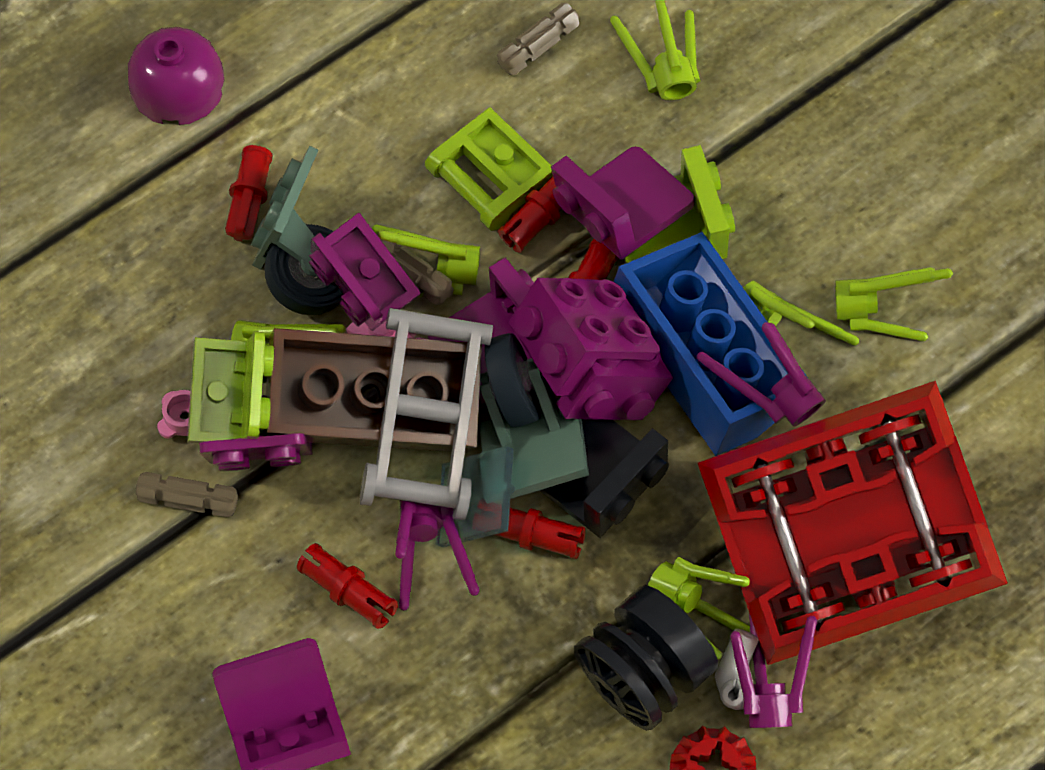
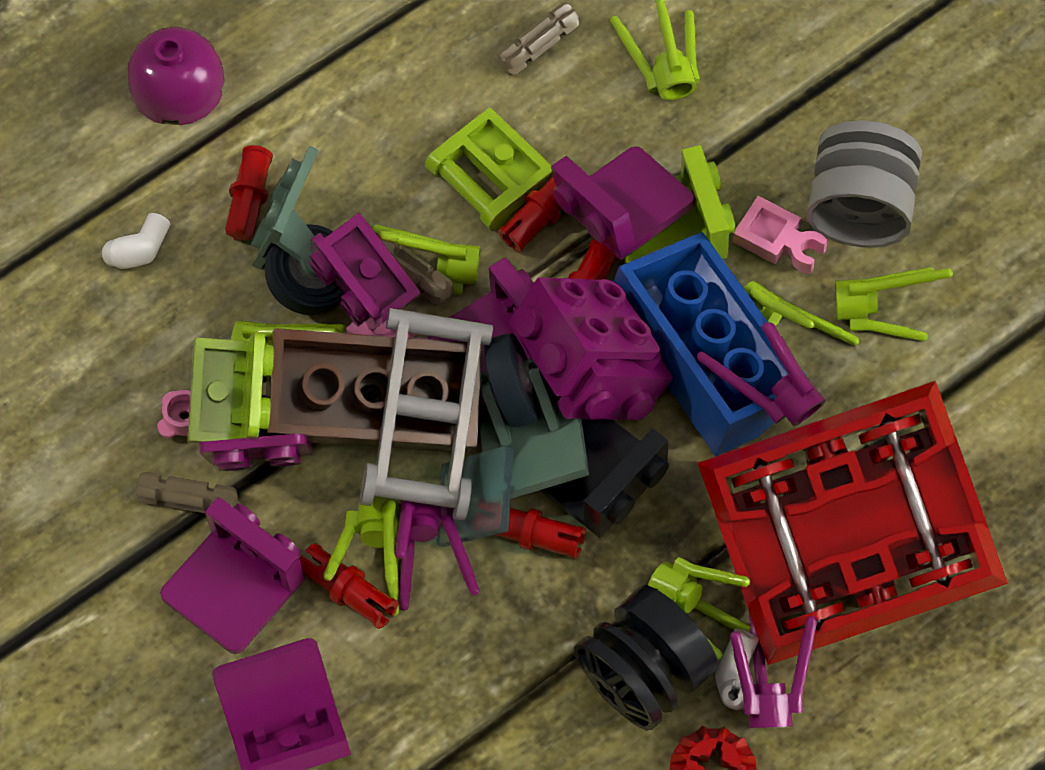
(137, 248): none -> white arm
(234, 578): none -> magenta bracket
(377, 529): none -> lime plant
(773, 232): none -> bright pink plate
(864, 184): none -> light grey wheel

